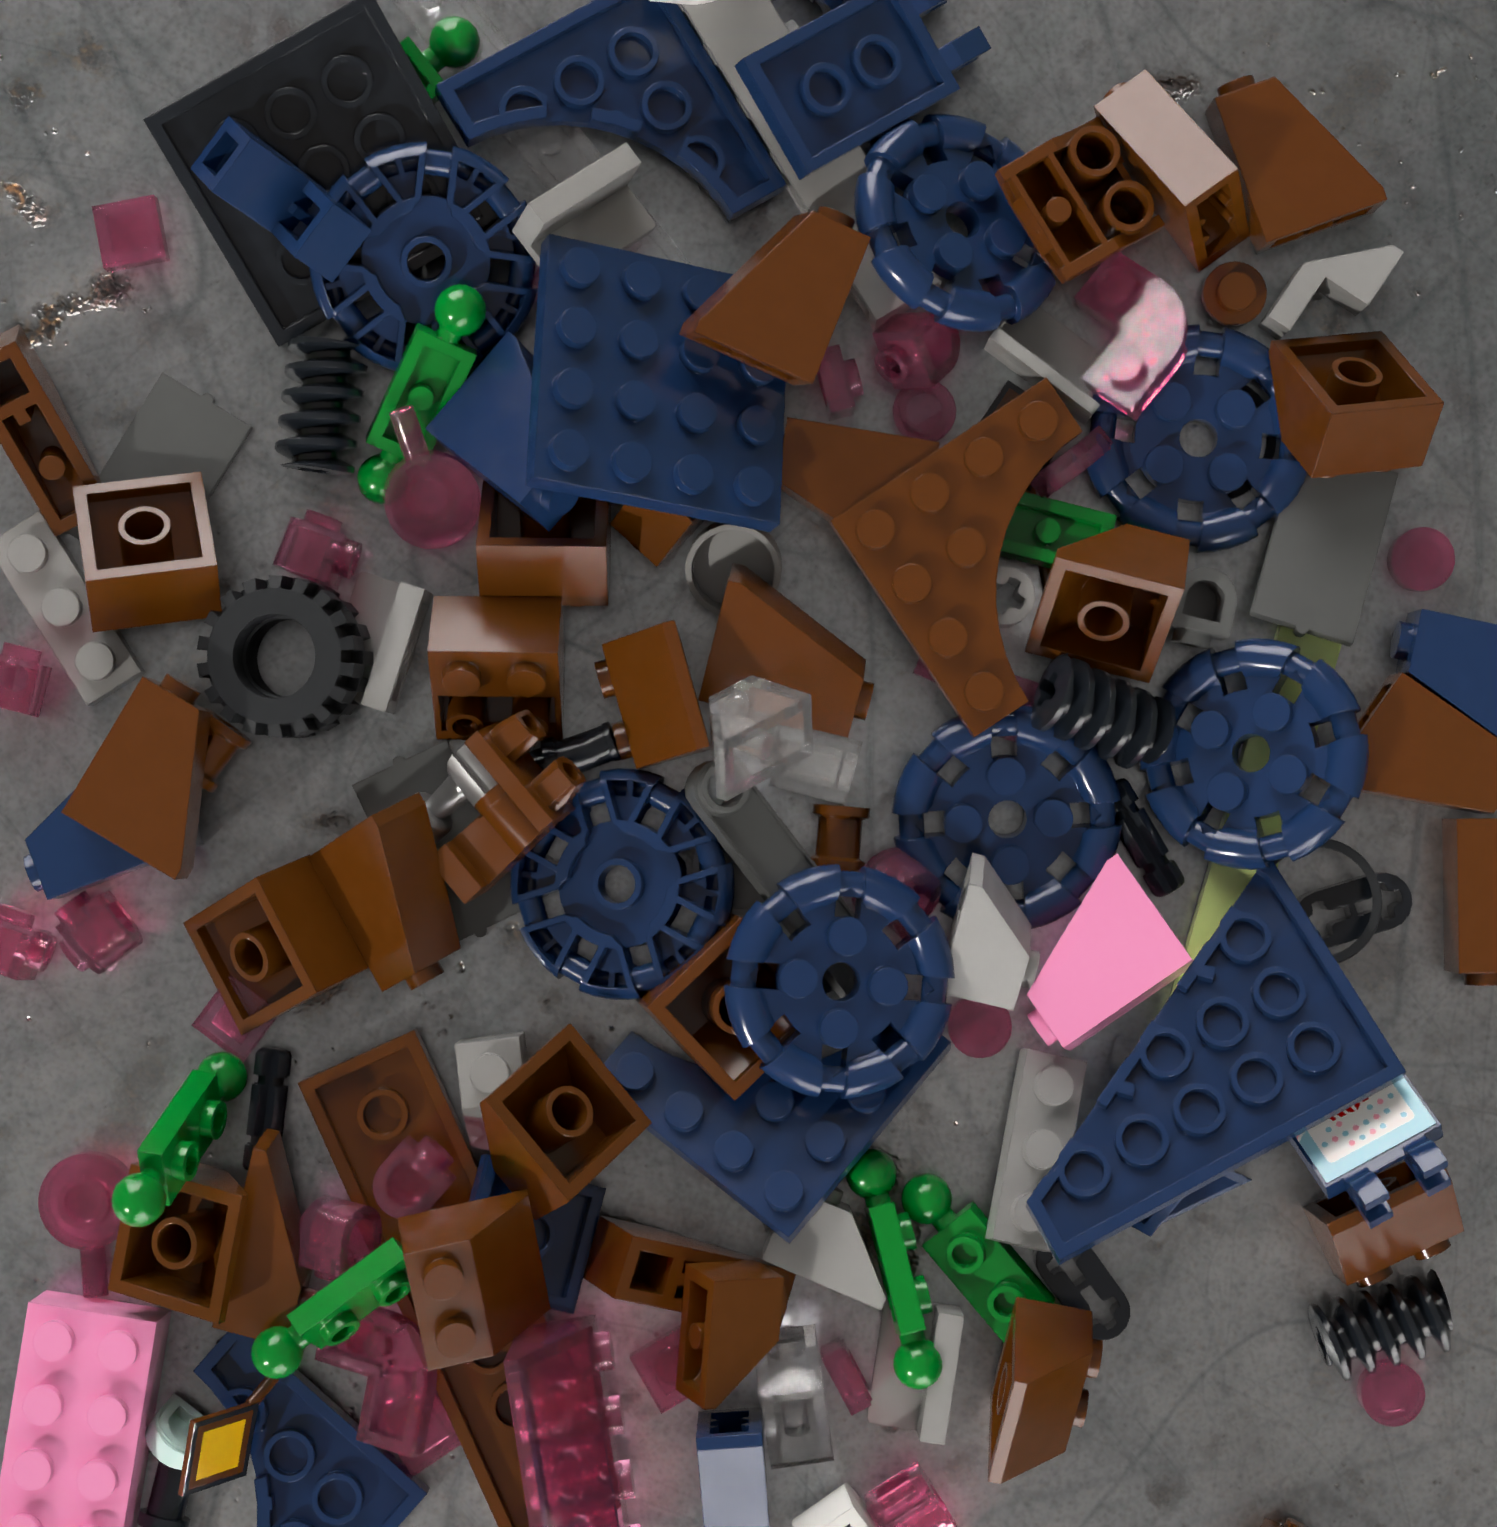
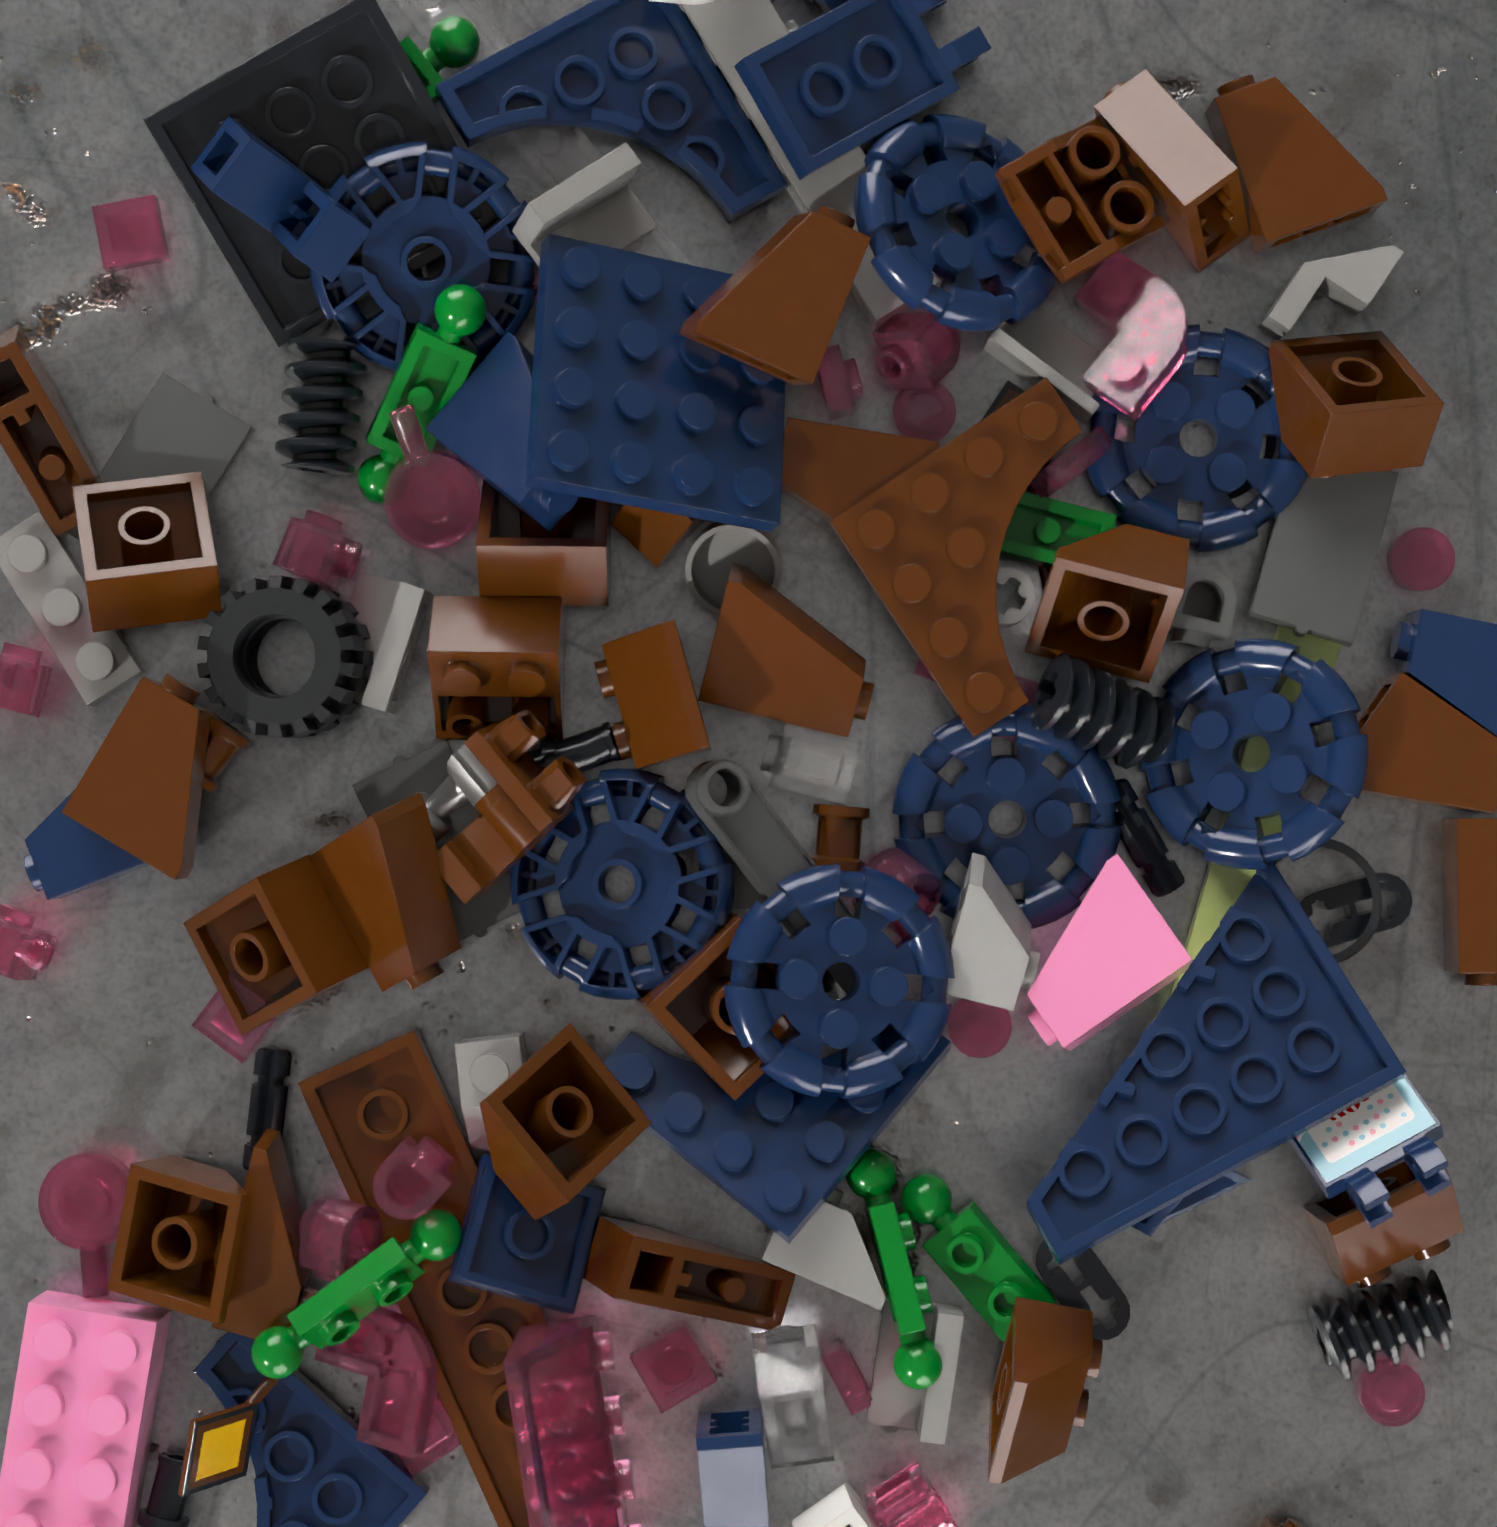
(96, 931): clear pink plate -> none
(169, 1430): light aqua tile -> none
(180, 1139): green plate -> none
(473, 1276): reddish brown slope -> none
(726, 1326): reddish brown slope -> none
(757, 733): clear slope -> none
(1036, 1130): light grey plate -> none
(1234, 293): reddish brown plate -> none

